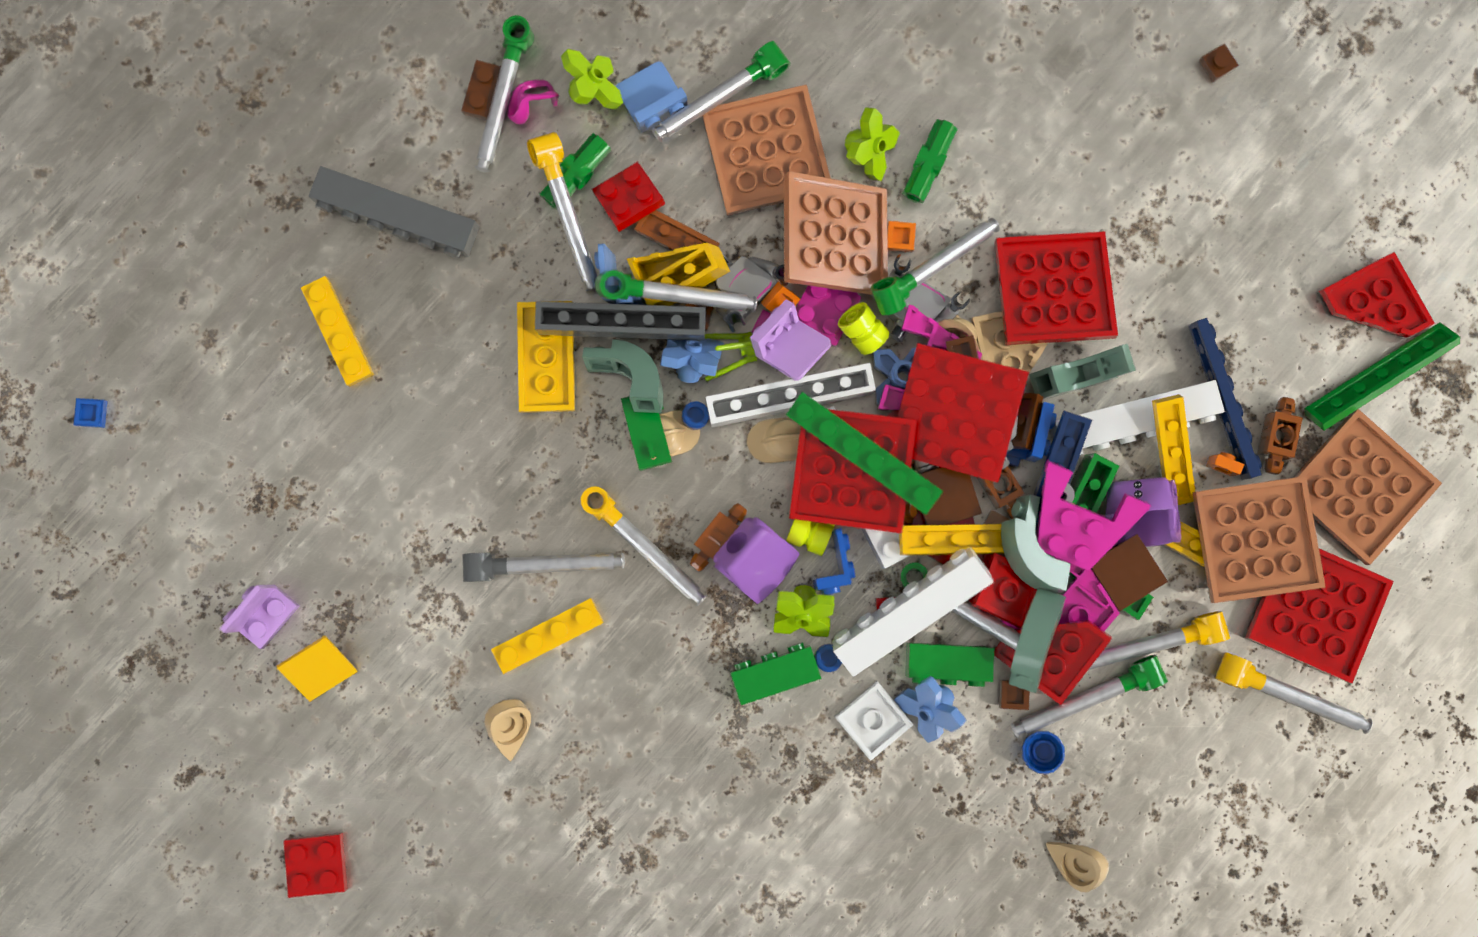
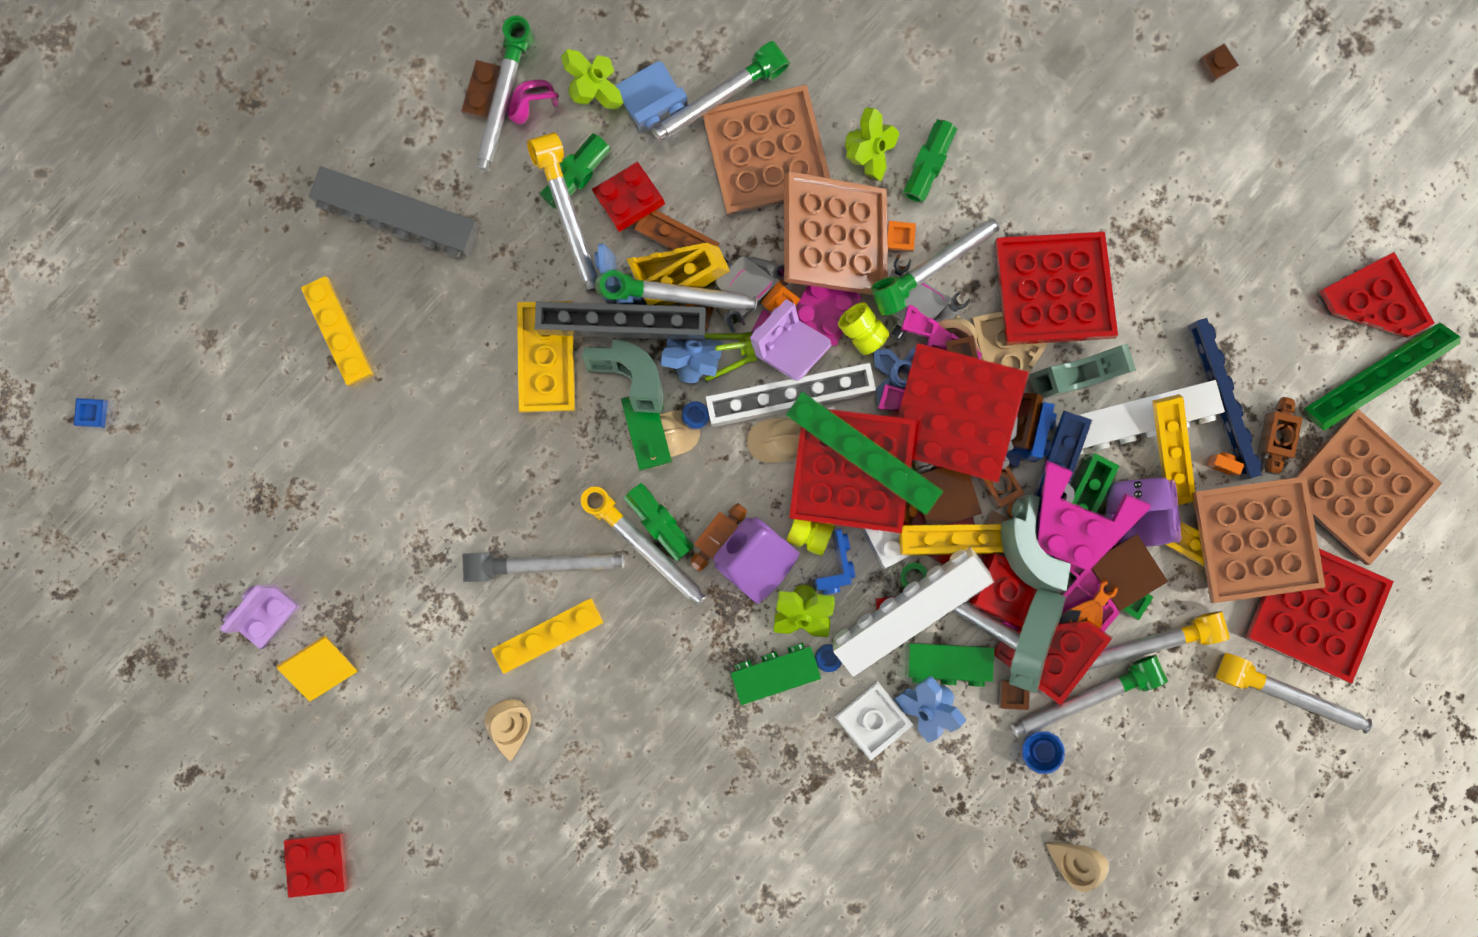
(658, 522): none -> green piece
(1090, 609): none -> orange piece

